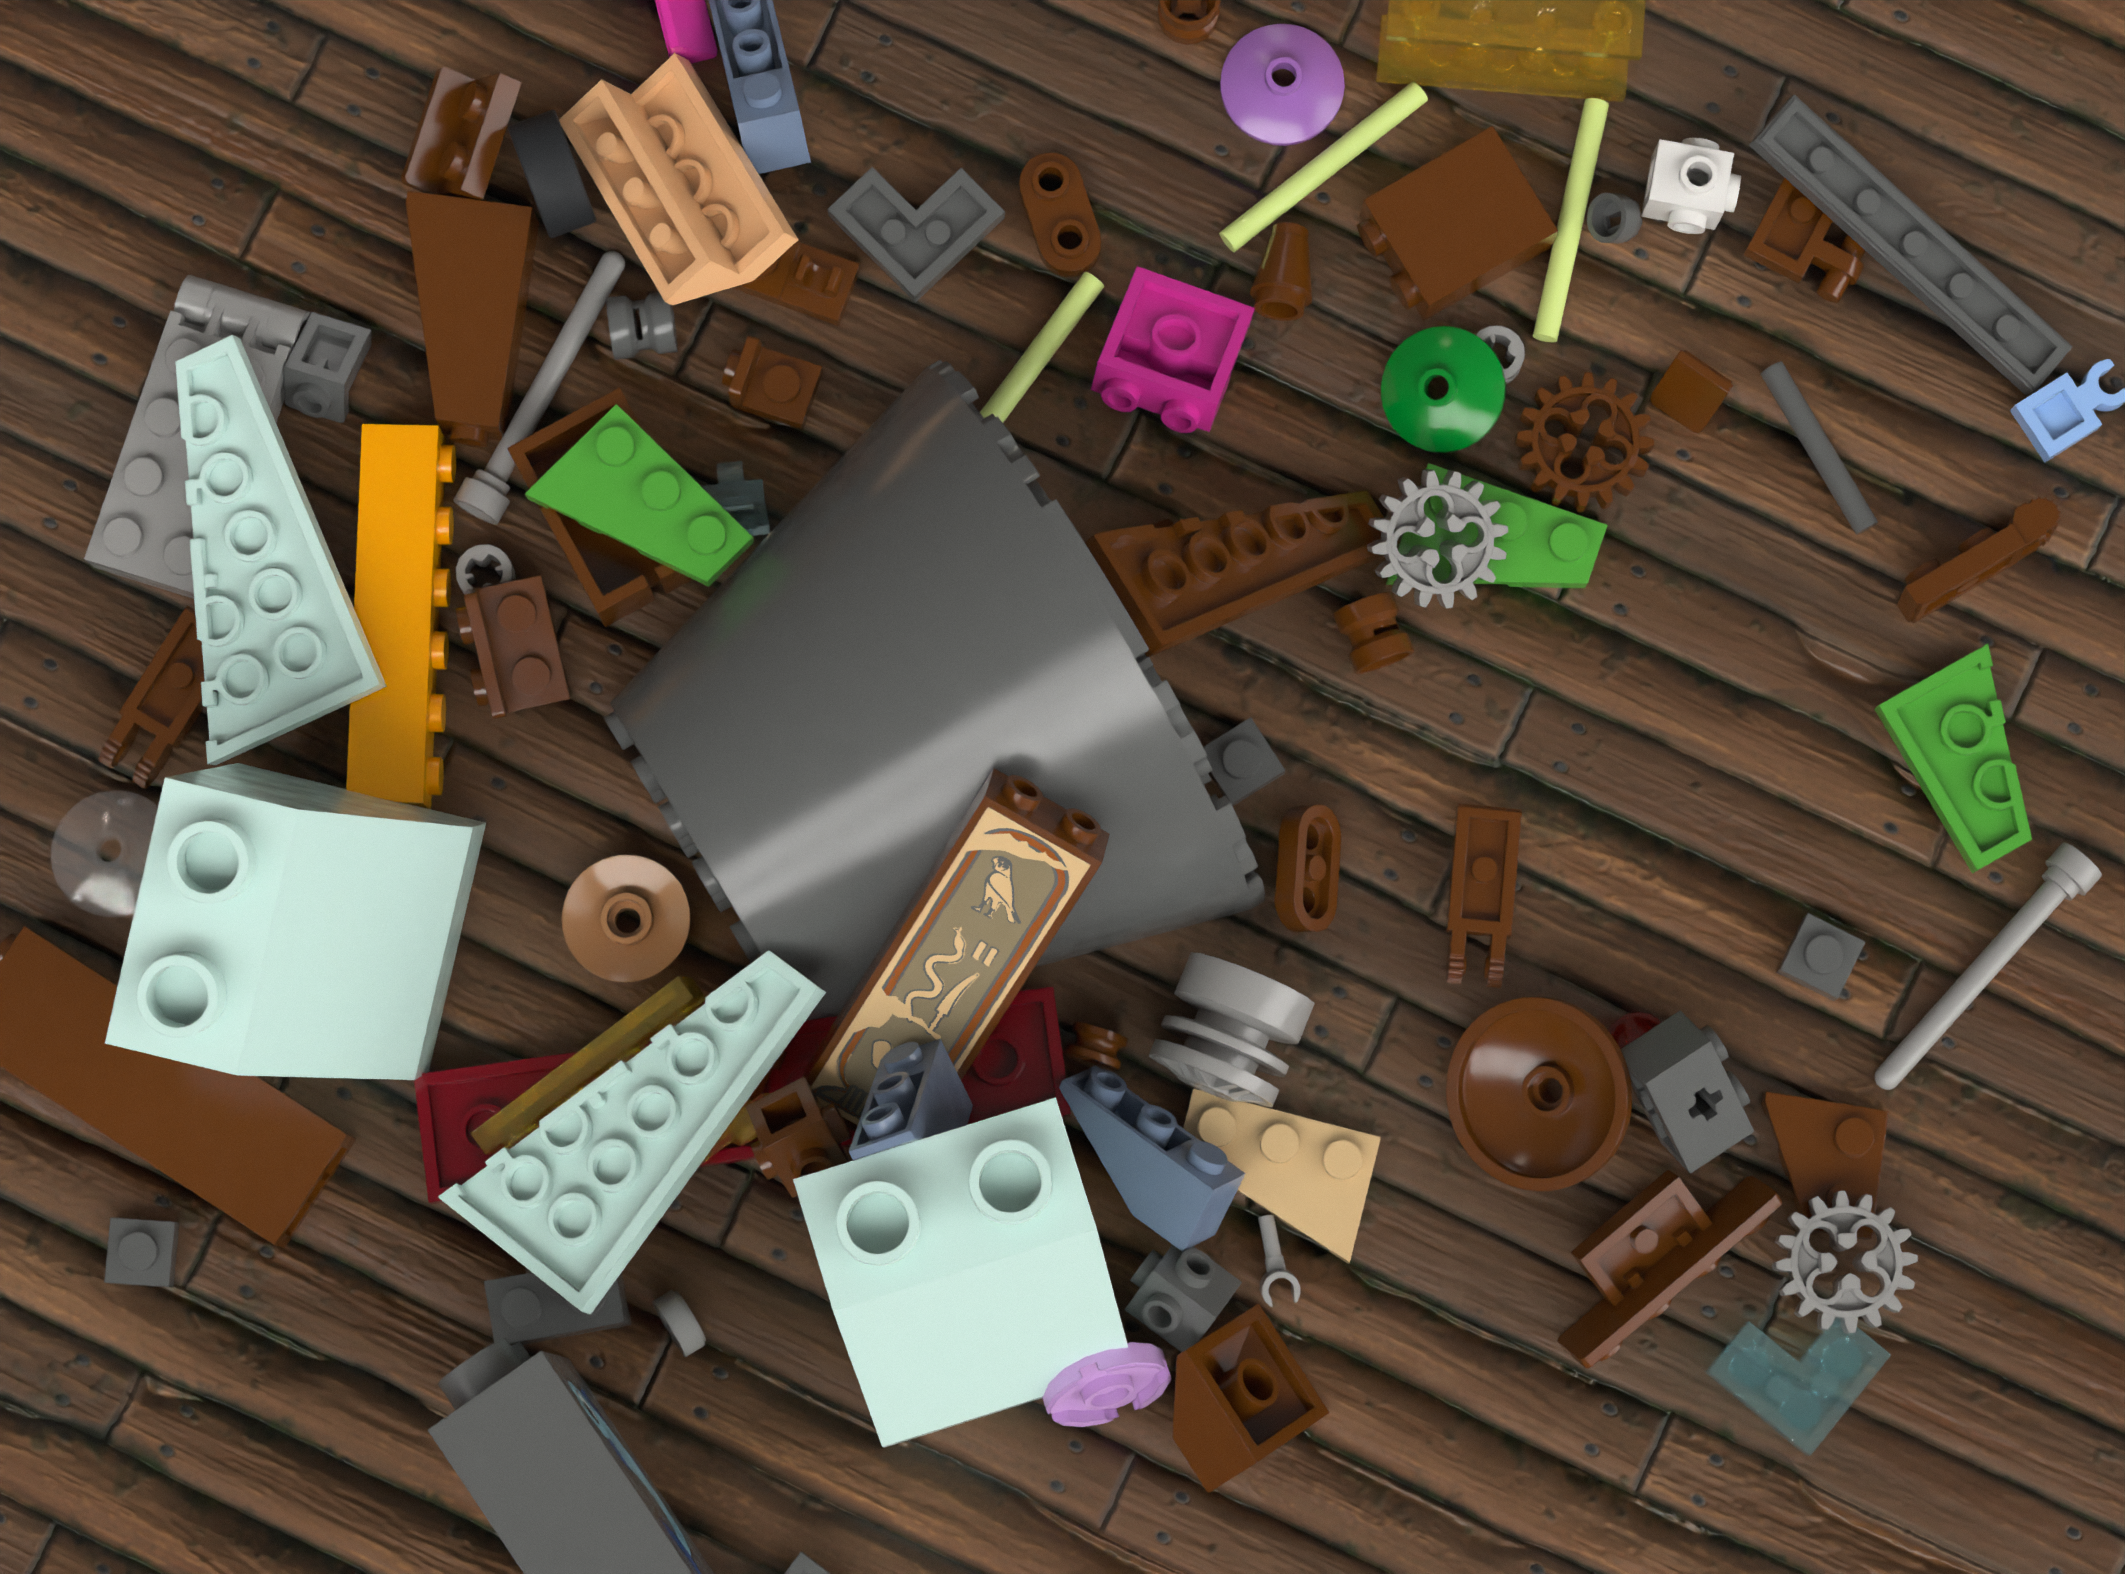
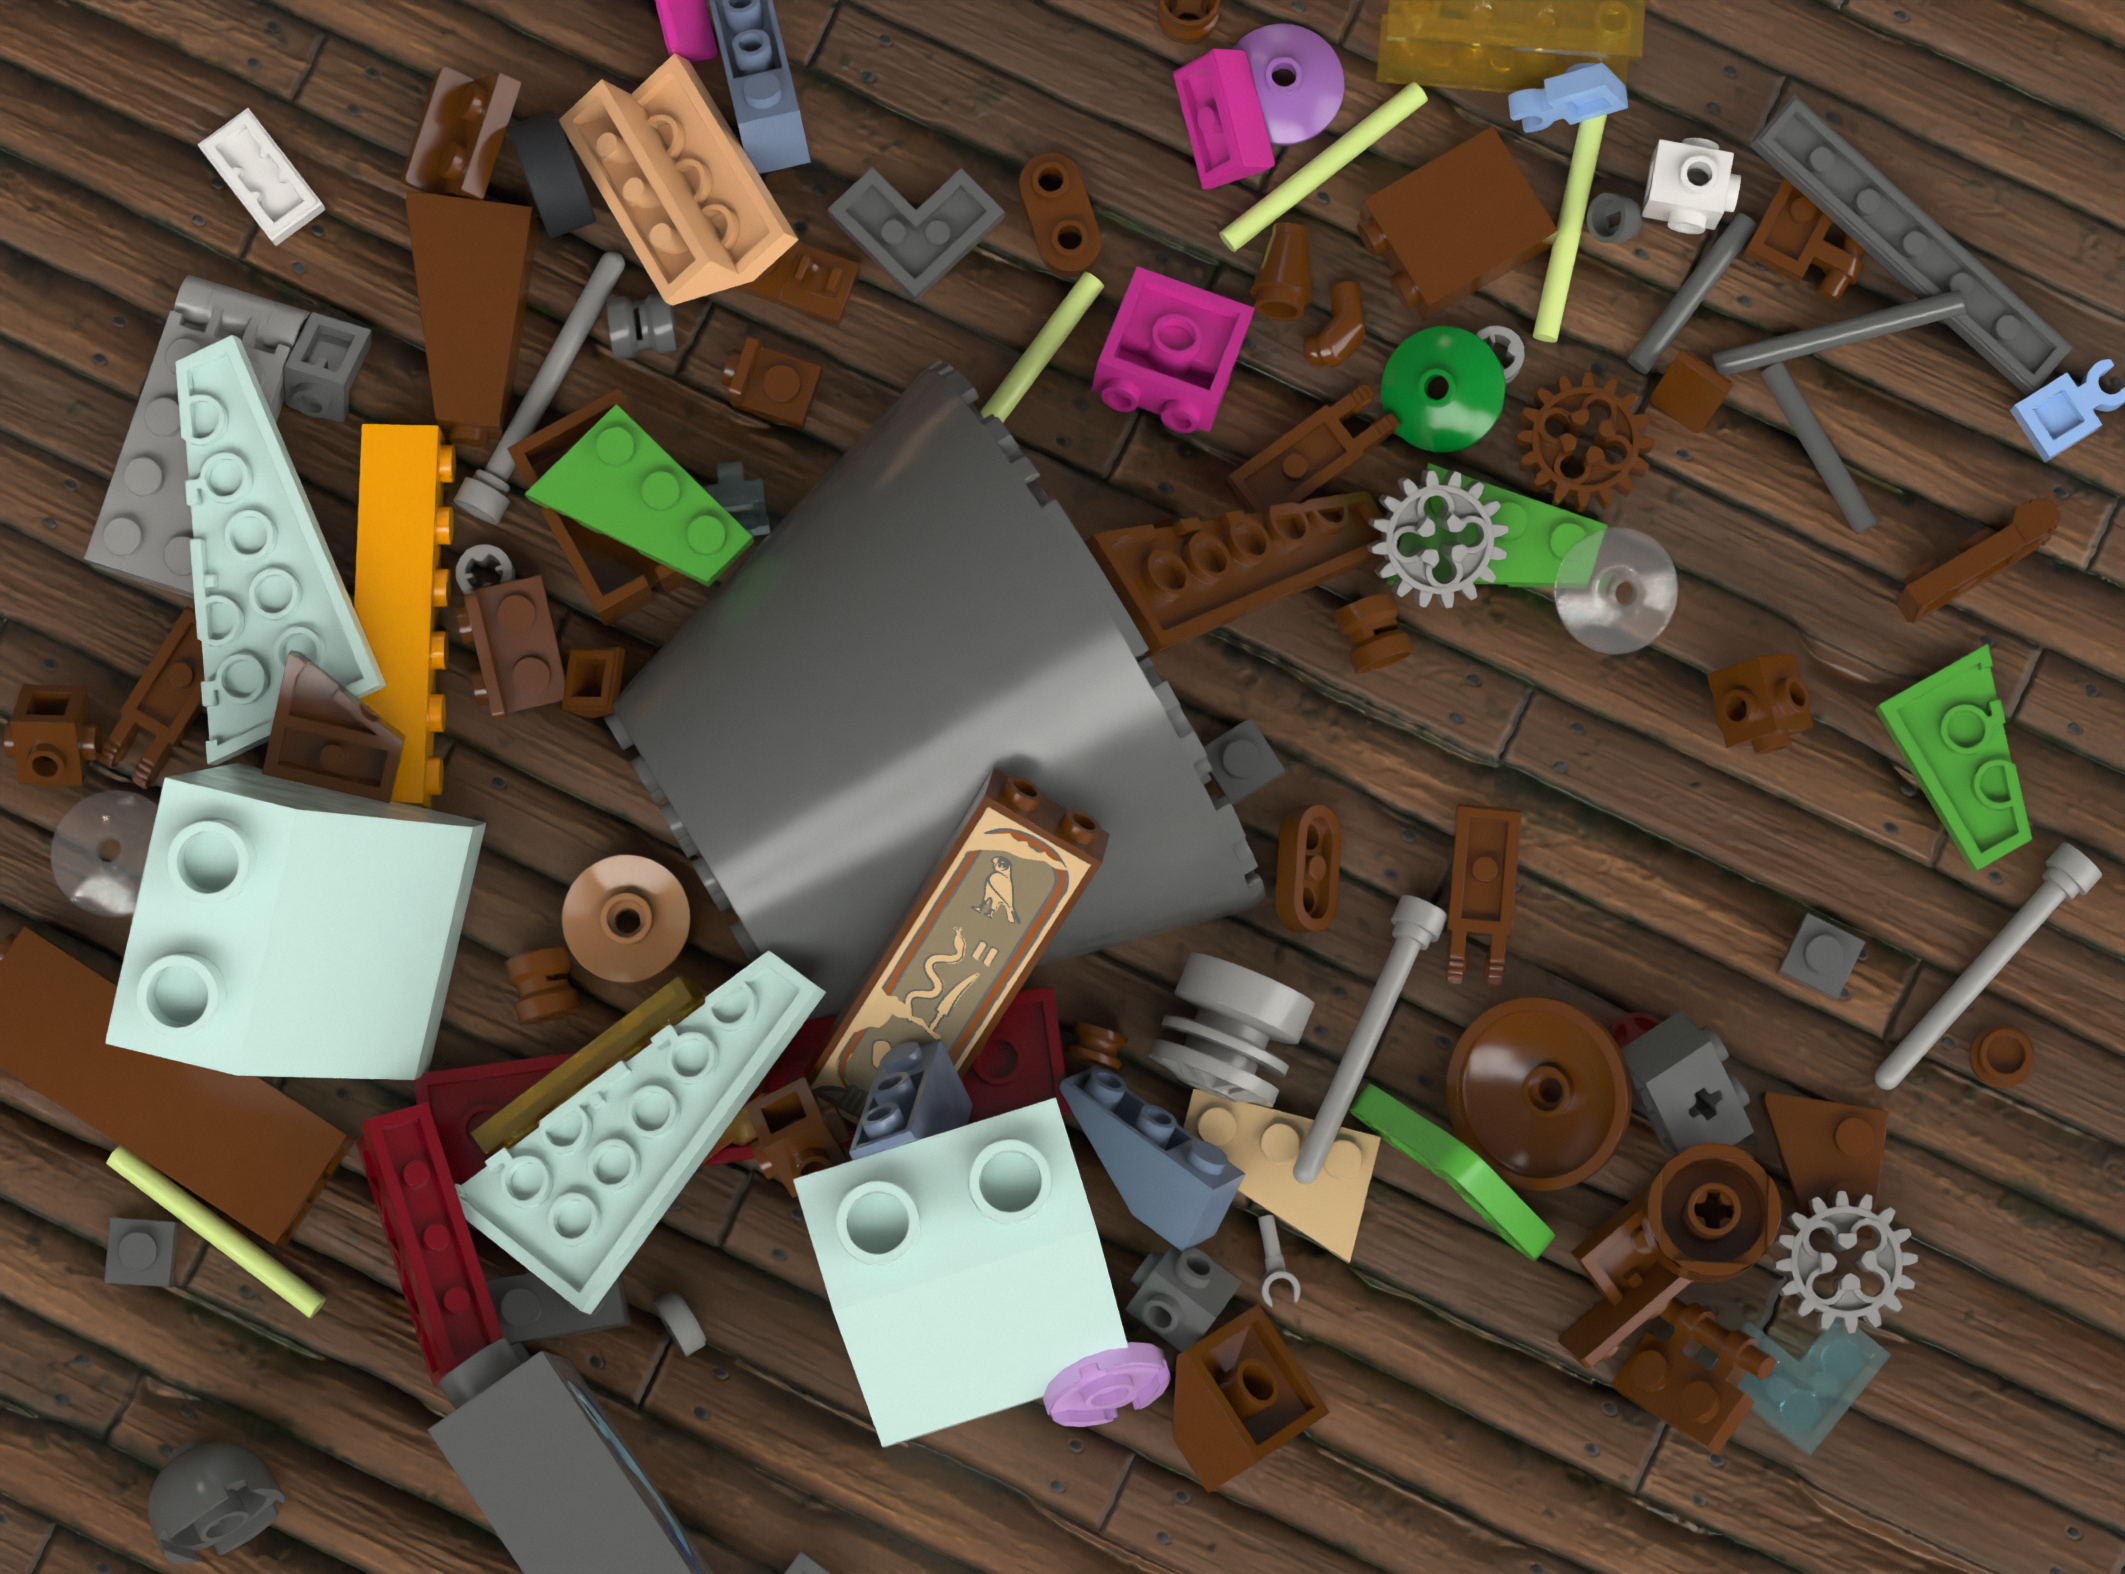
(52, 735): none -> reddish brown brick
(210, 1497): none -> dark grey cylinder
(216, 1231): none -> yellowish green bar
(261, 177): none -> white plate
(330, 736): none -> reddish brown wing
(428, 1238): none -> dark red fence
(543, 985): none -> reddish brown wheel
(593, 680): none -> reddish brown slope
(1223, 117): none -> dark pink slope
(1309, 455): none -> reddish brown hinge
(1343, 332): none -> reddish brown arm
(1415, 927): none -> light grey piece
(1457, 1166): none -> bright green beam
(1576, 96): none -> light blue plate
(1589, 583): none -> clear dish
(1684, 1393): none -> reddish brown plate
(1692, 293): none -> dark grey bar
(1737, 1187): none -> reddish brown brick
(1760, 702): none -> reddish brown brick
(1839, 333): none -> dark grey bar
(2001, 1056): none -> reddish brown plate

